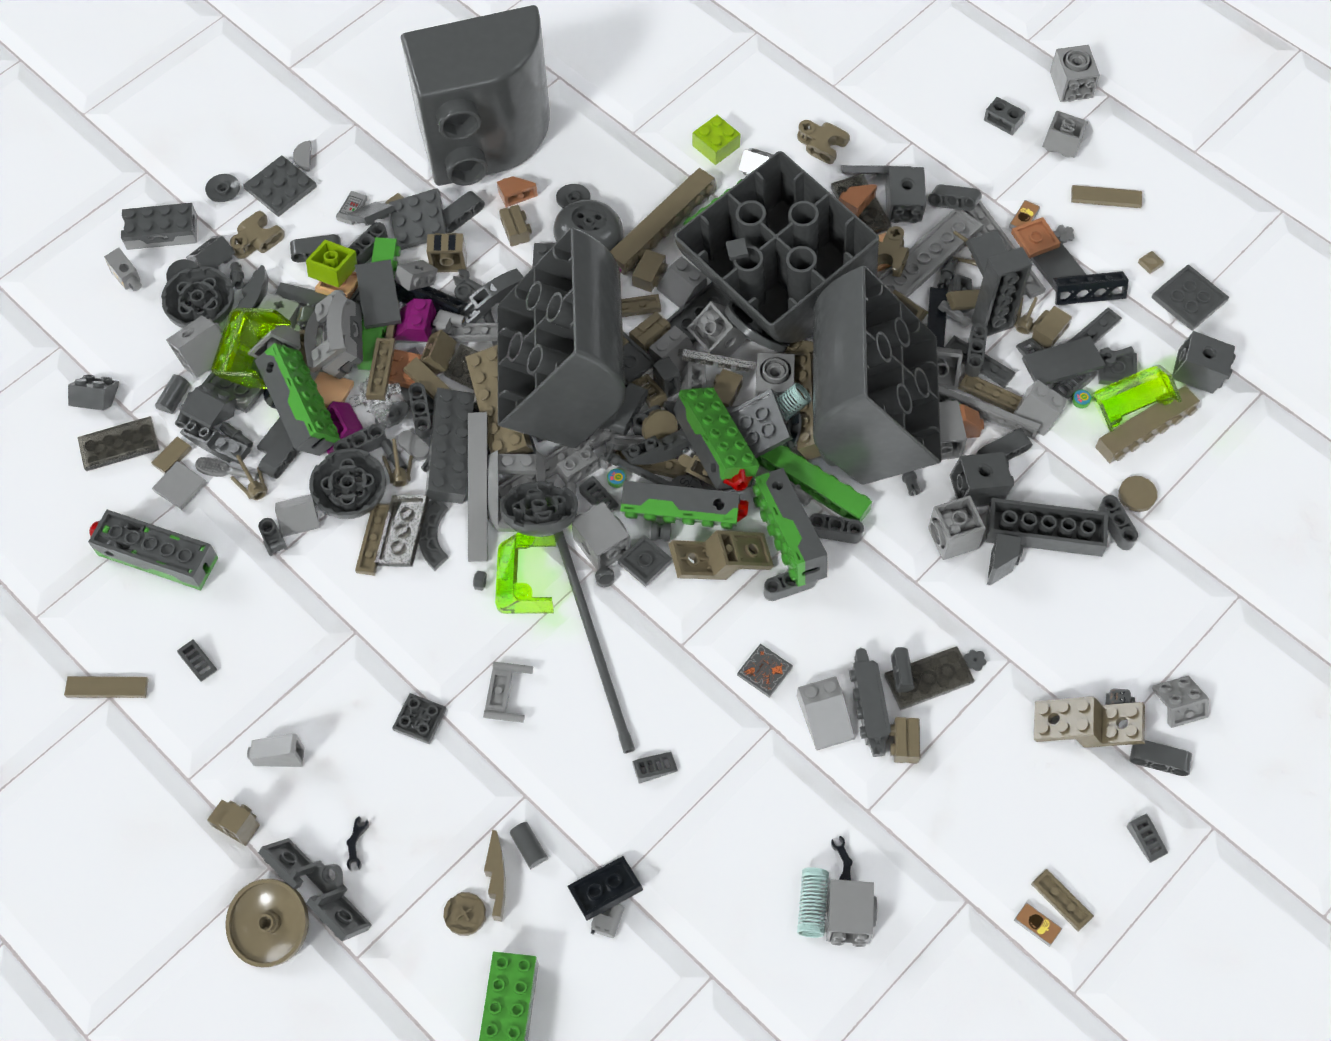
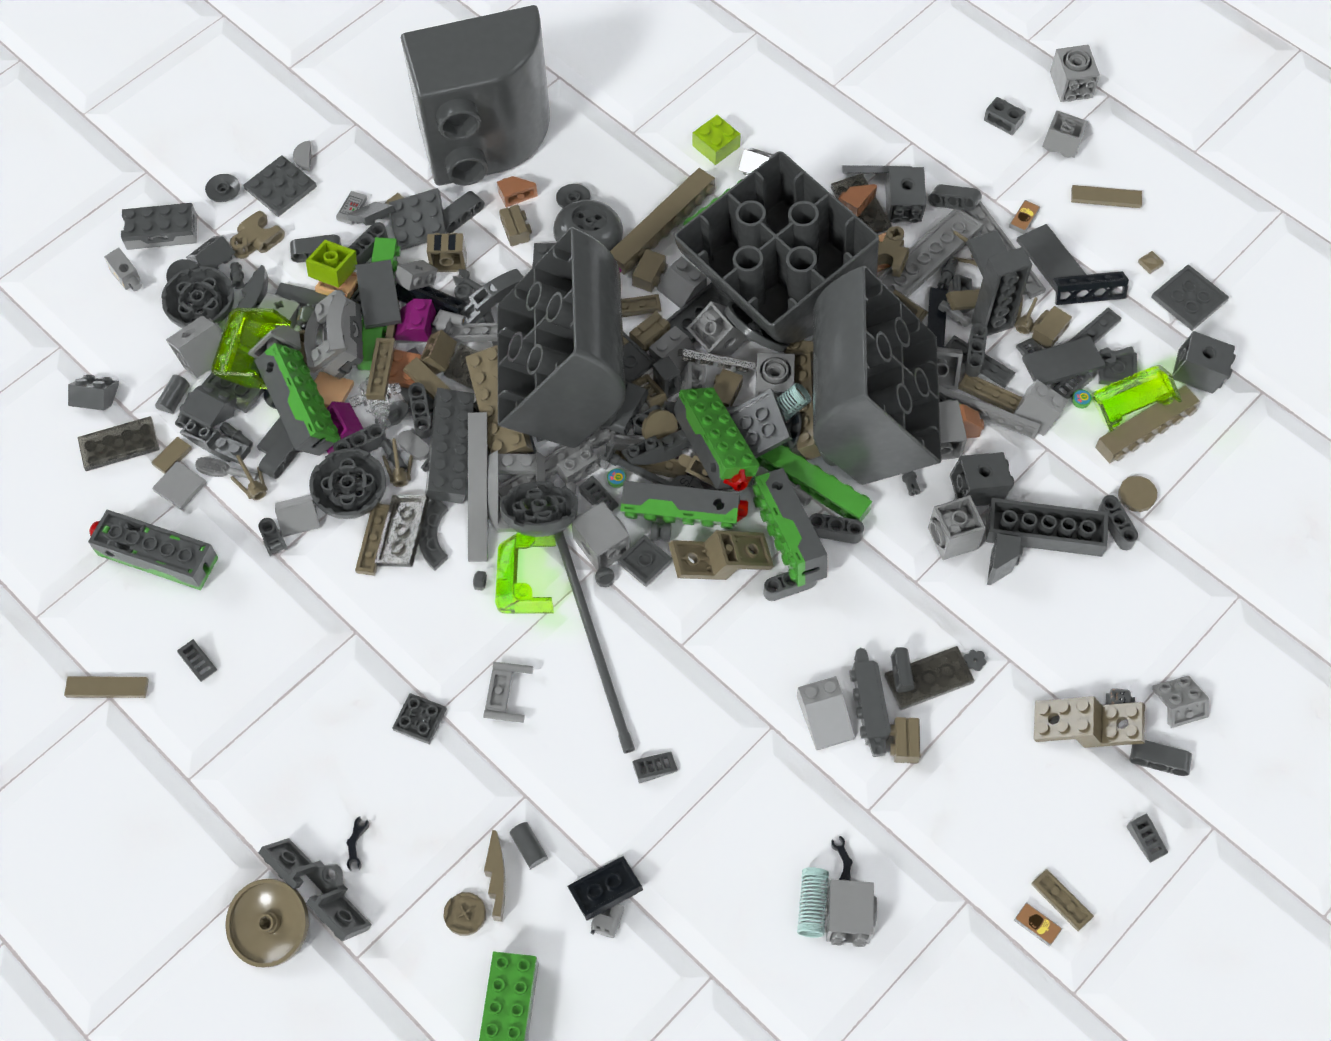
(234, 821): dark tan brick -> none
(277, 751): light grey slope -> none
(737, 249): dark grey tile -> none
(764, 670): dark grey tile -> none
(821, 138): dark tan piece -> none
(1011, 444): dark grey beam -> none
(1035, 237): nougat plate -> none
(1065, 234): light grey plant -> none

